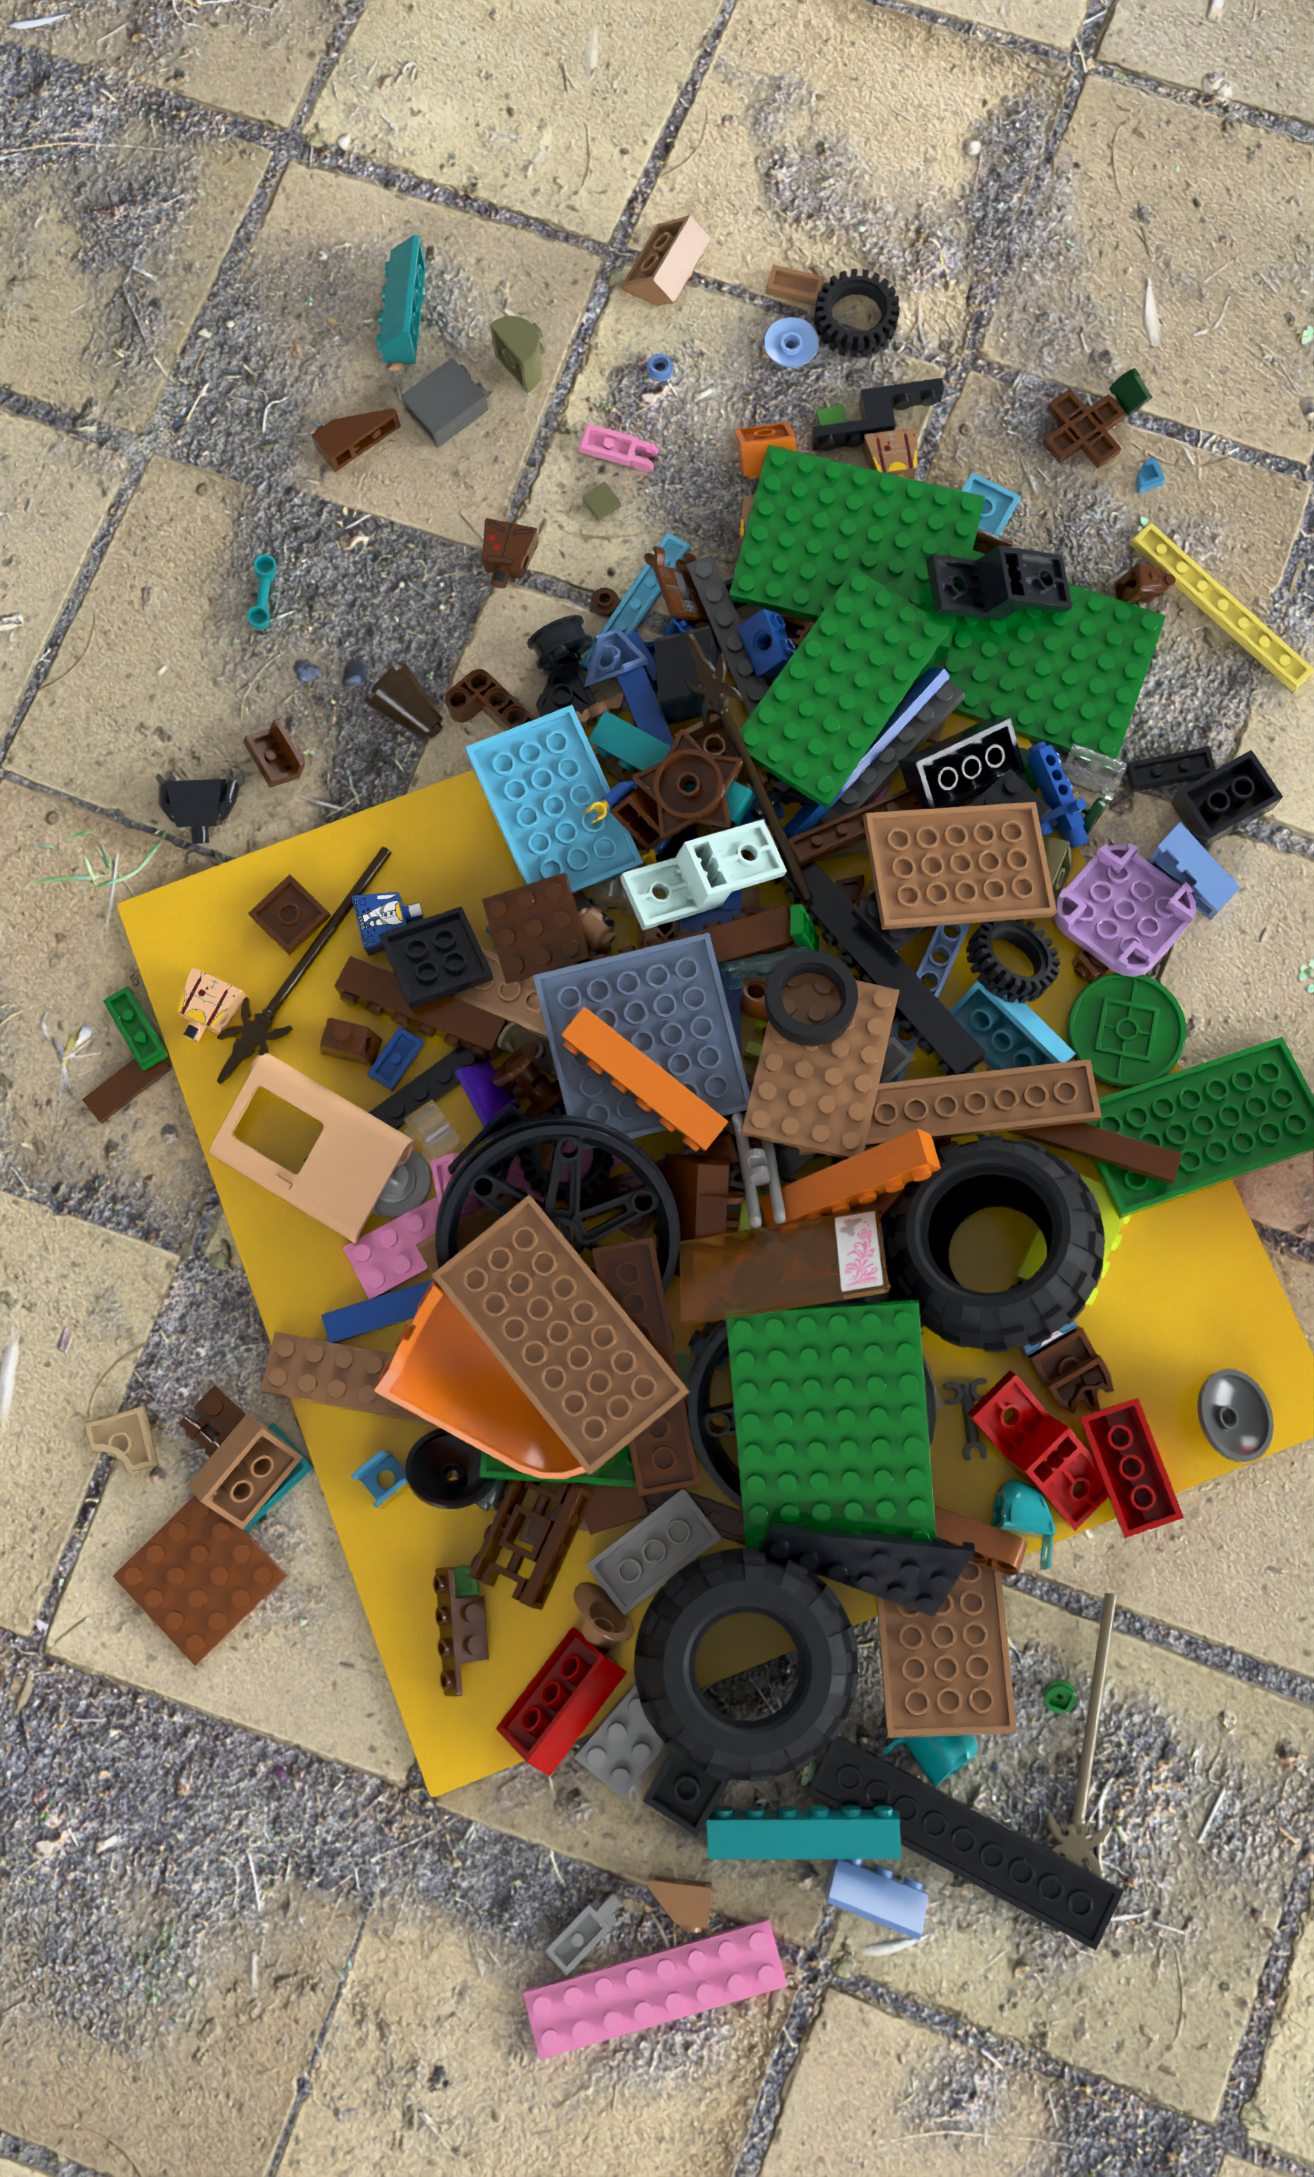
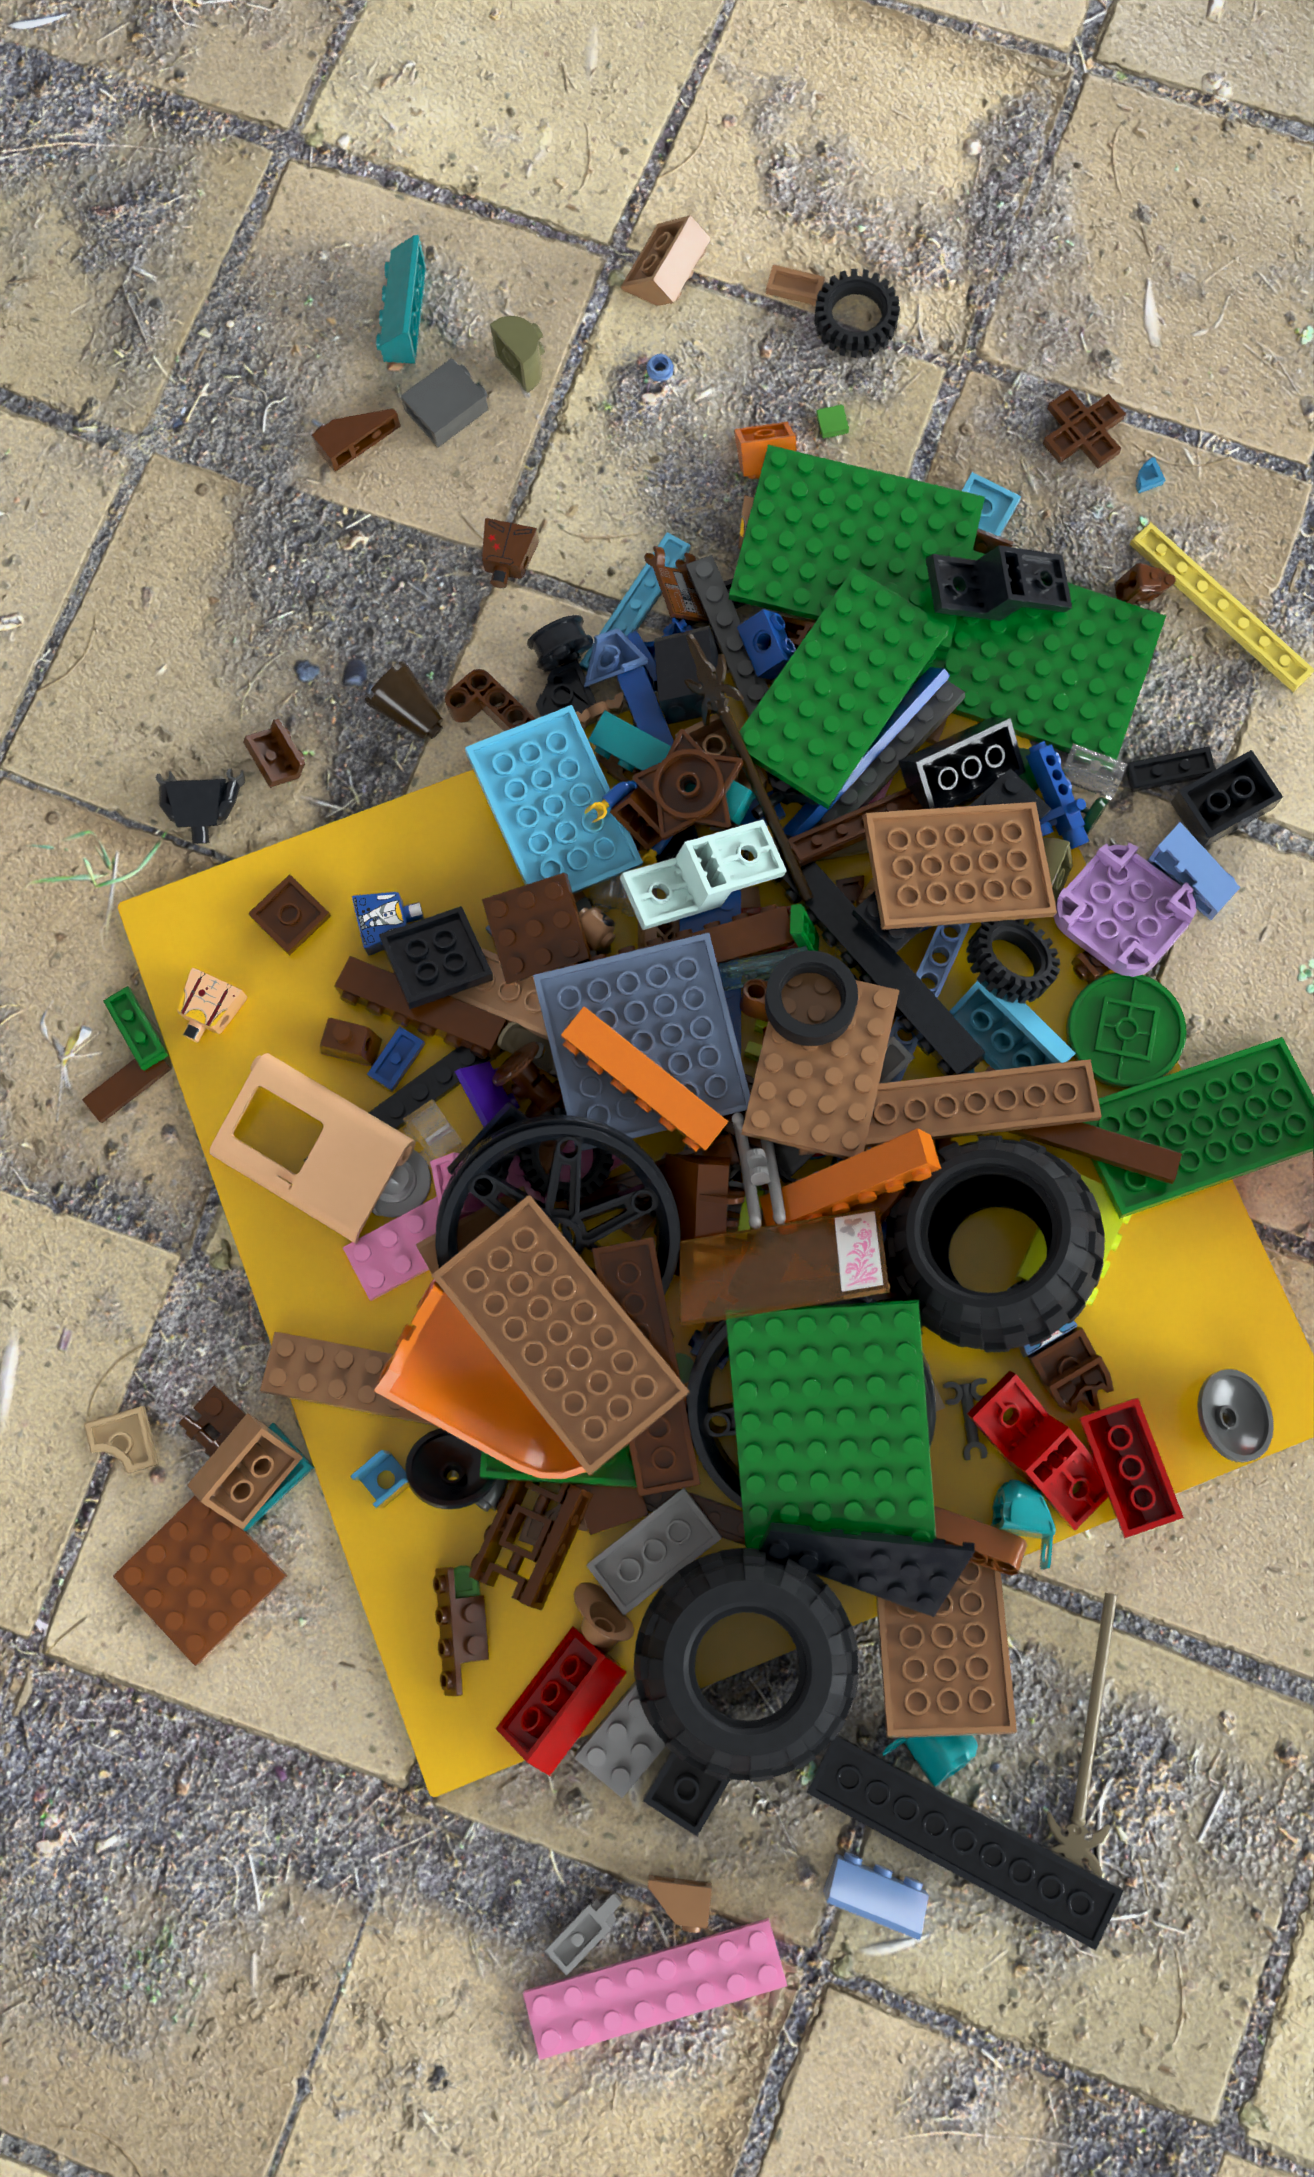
(256, 1031): dark brown piece -> none
(265, 571): teal bar -> none
(373, 1313): blue tile -> none
(601, 501): olive tile -> none
(604, 608): reddish brown plate -> none
(617, 447): bright pink hinge -> none
(794, 333): light blue dish -> none
(804, 1833): teal brick -> none
(877, 413): black bracket -> none
(892, 452): medium nougat torso -> none
(1059, 1696): green tile -> none
(1130, 391): dark green tile -> none

